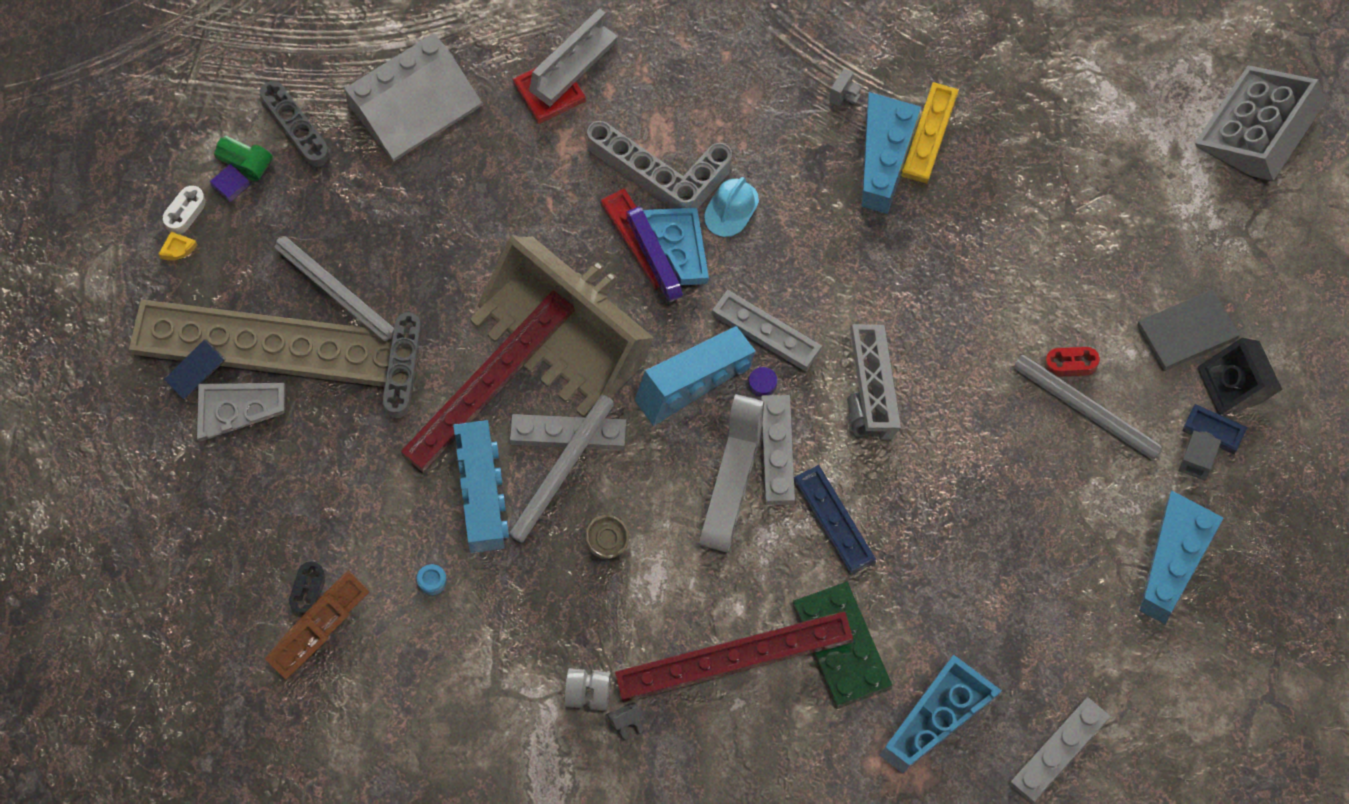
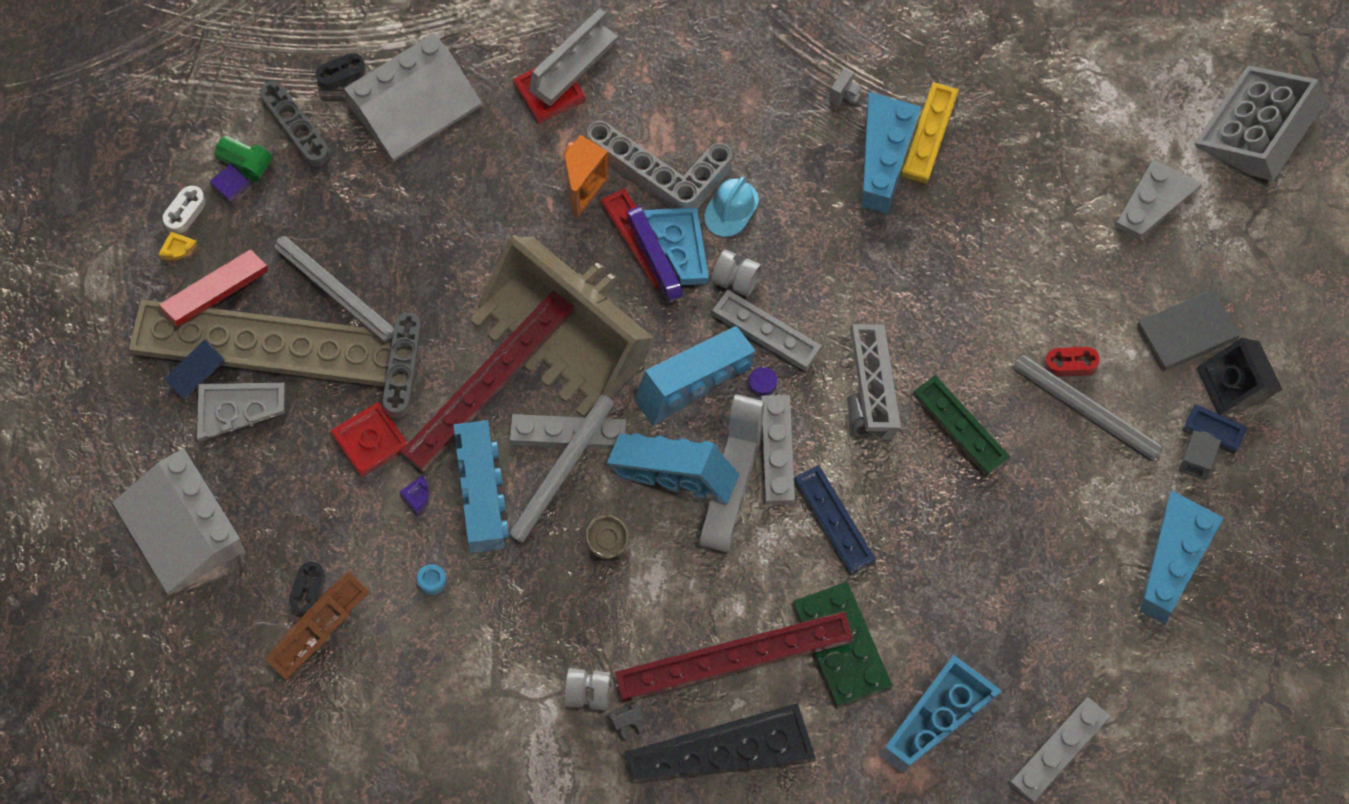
(177, 522): none -> light grey slope
(213, 288): none -> tile
(340, 71): none -> black beam
(369, 439): none -> red tile
(416, 495): none -> dark purple tile
(585, 172): none -> orange slope
(674, 465): none -> dark azure wedge
(736, 273): none -> light grey wheel
(742, 744): none -> black wing
(961, 426): none -> dark green plate
(1154, 198): none -> light grey wing

